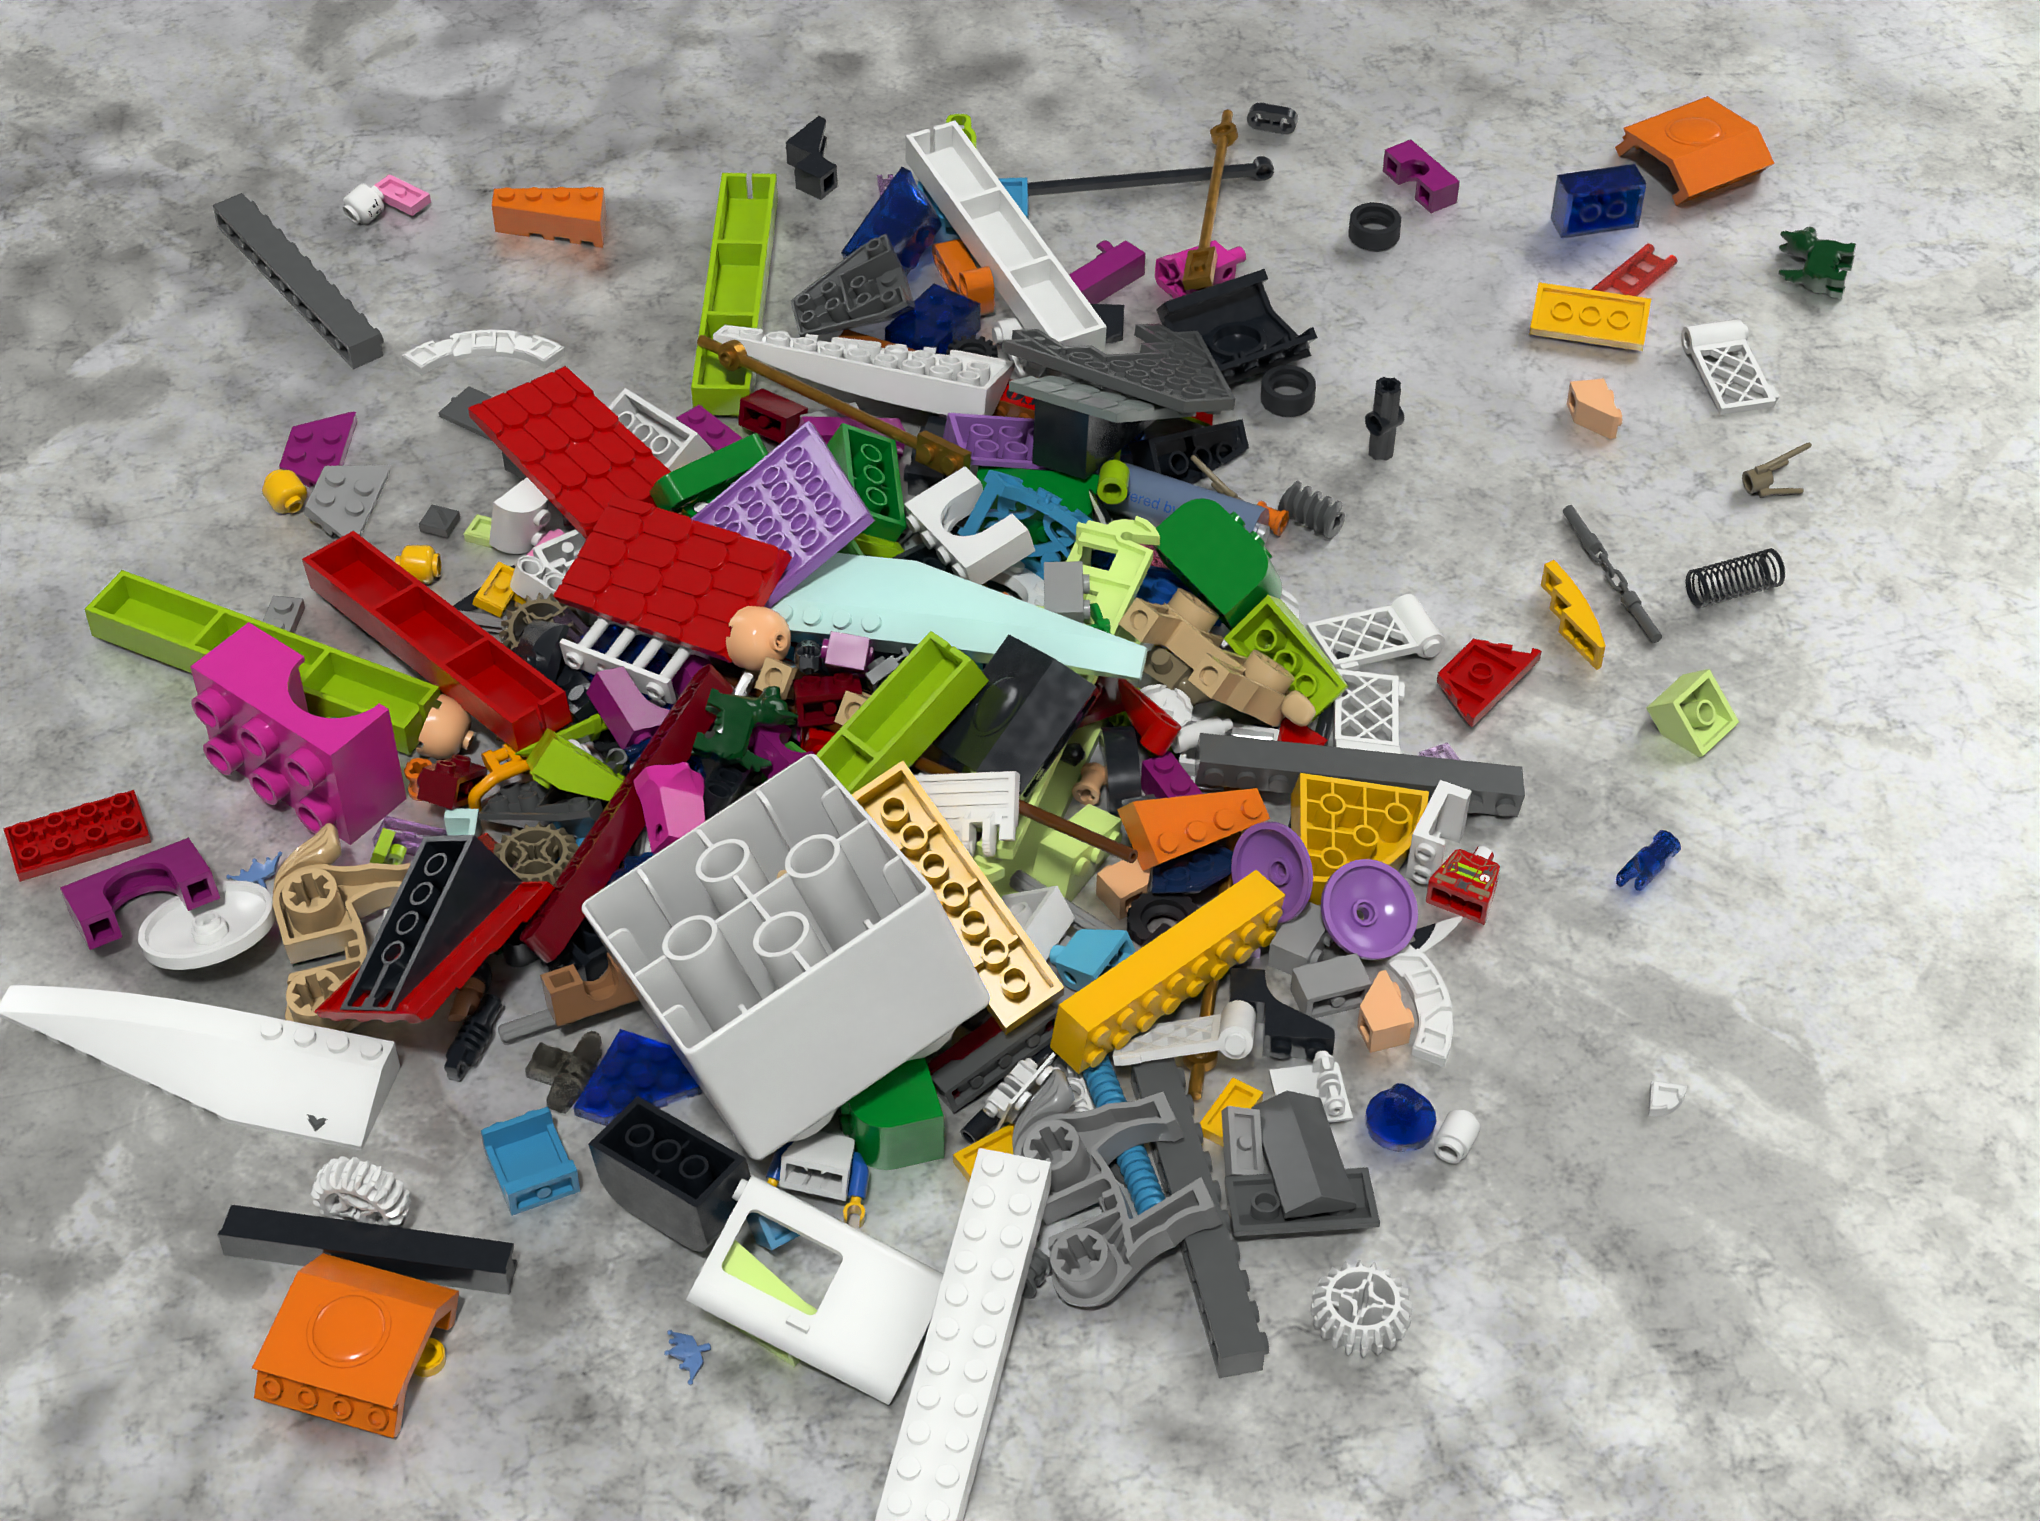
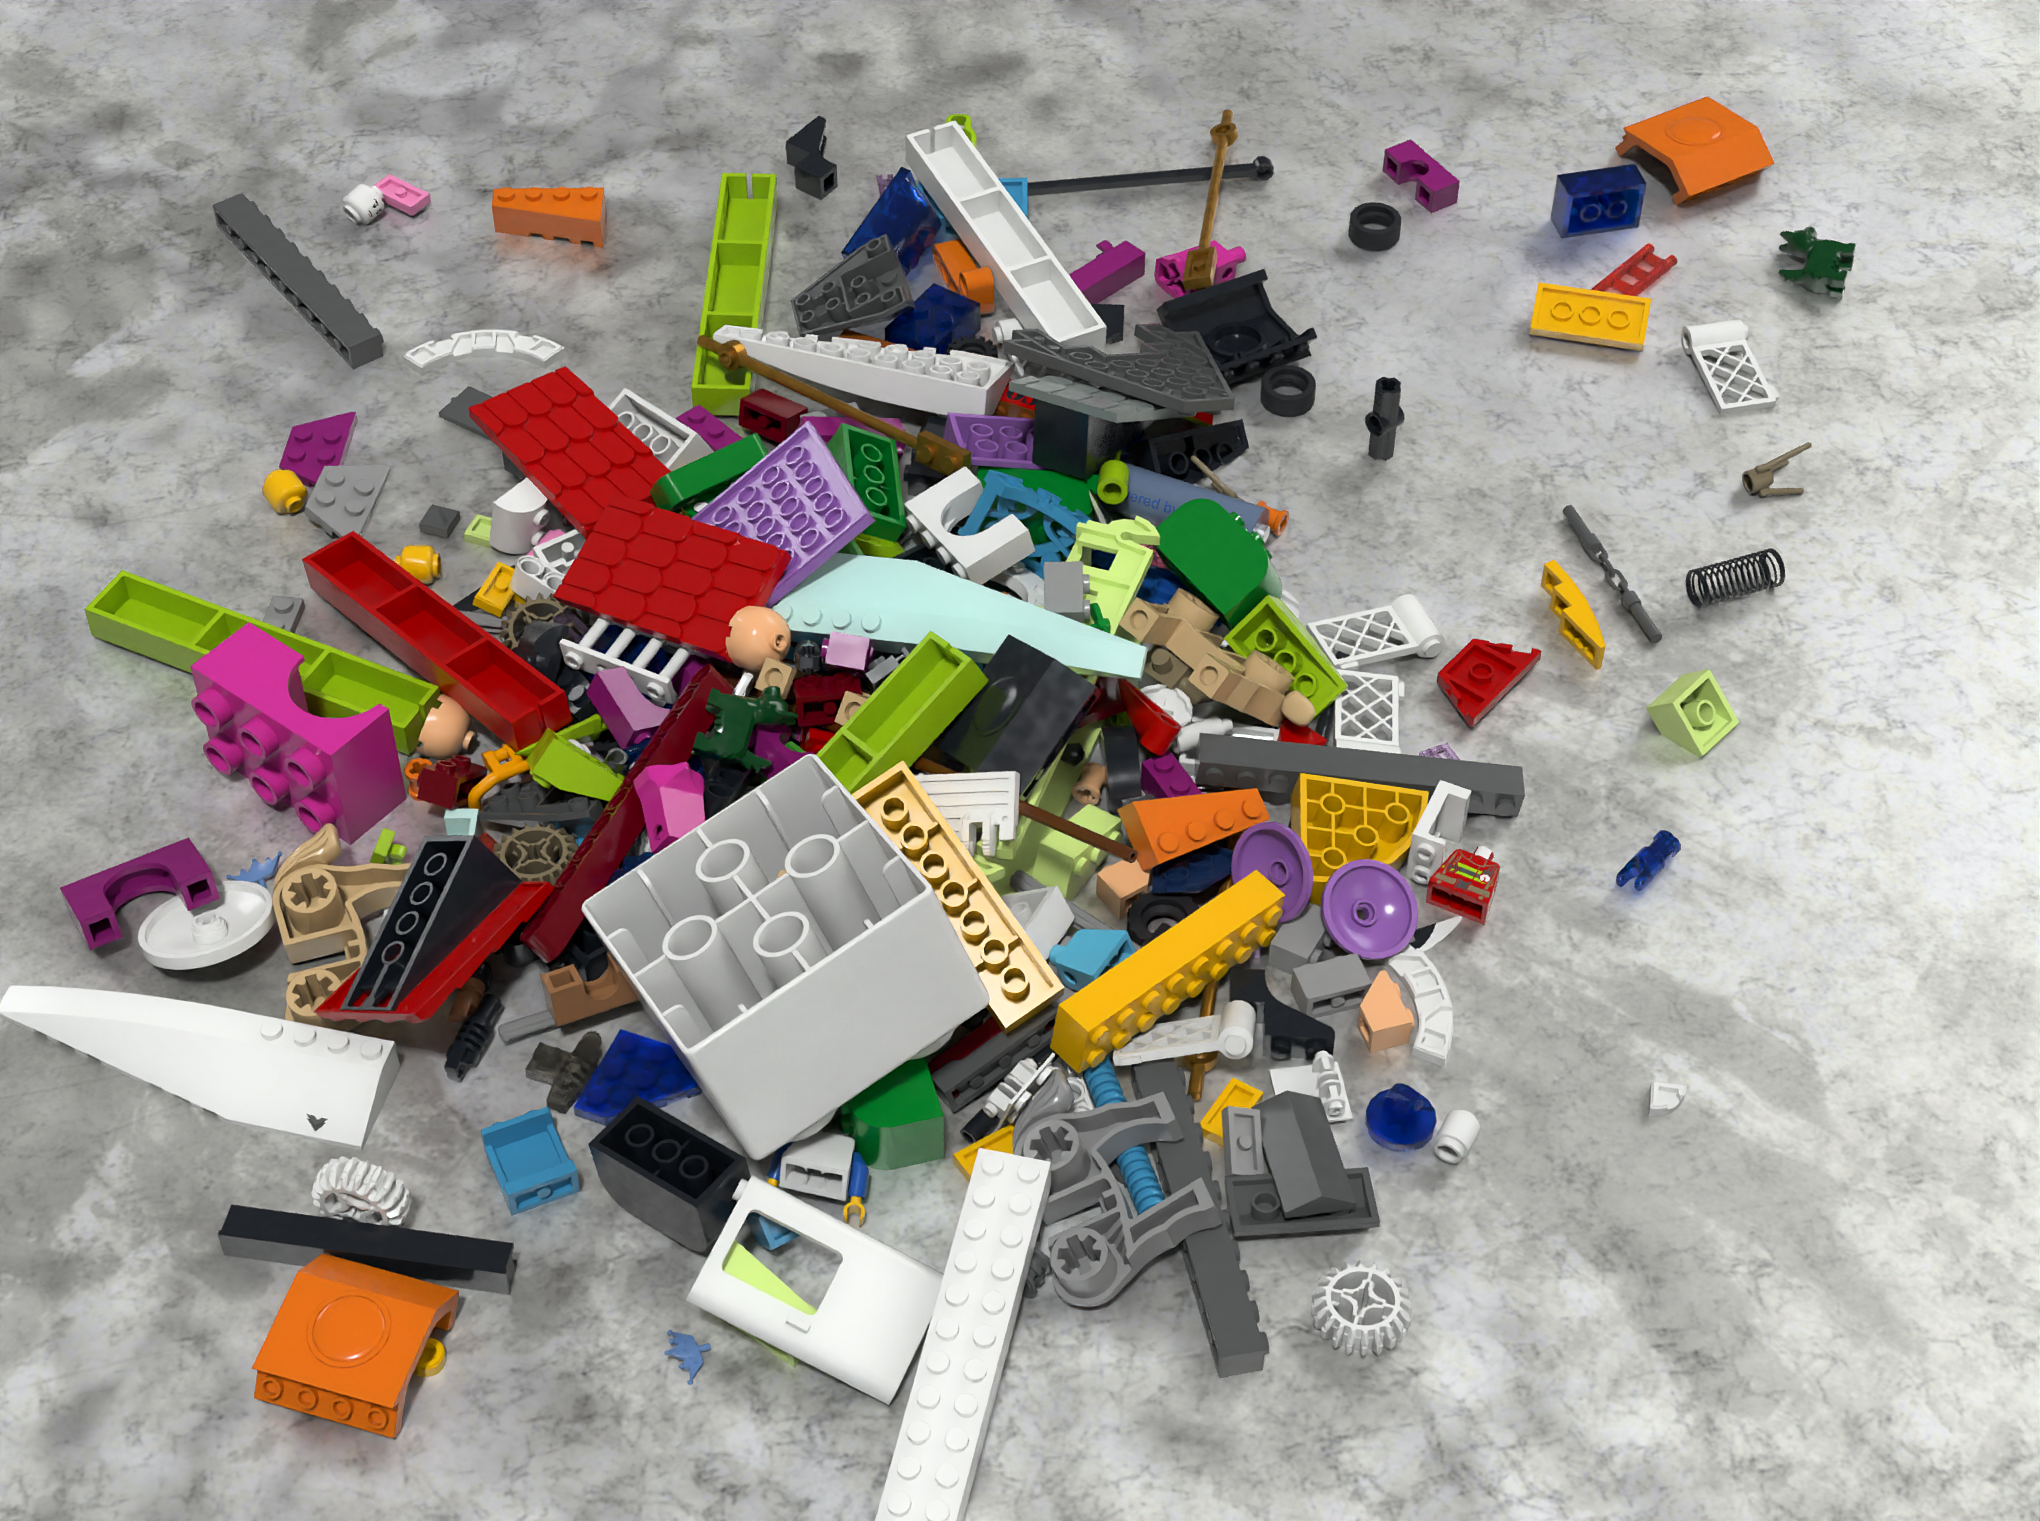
(76, 835): red tile -> none
(410, 830): clear purple tile -> none
(1272, 118): black beam -> none
(1312, 510): dark grey piece -> none
(1594, 407): light nougat slope -> none

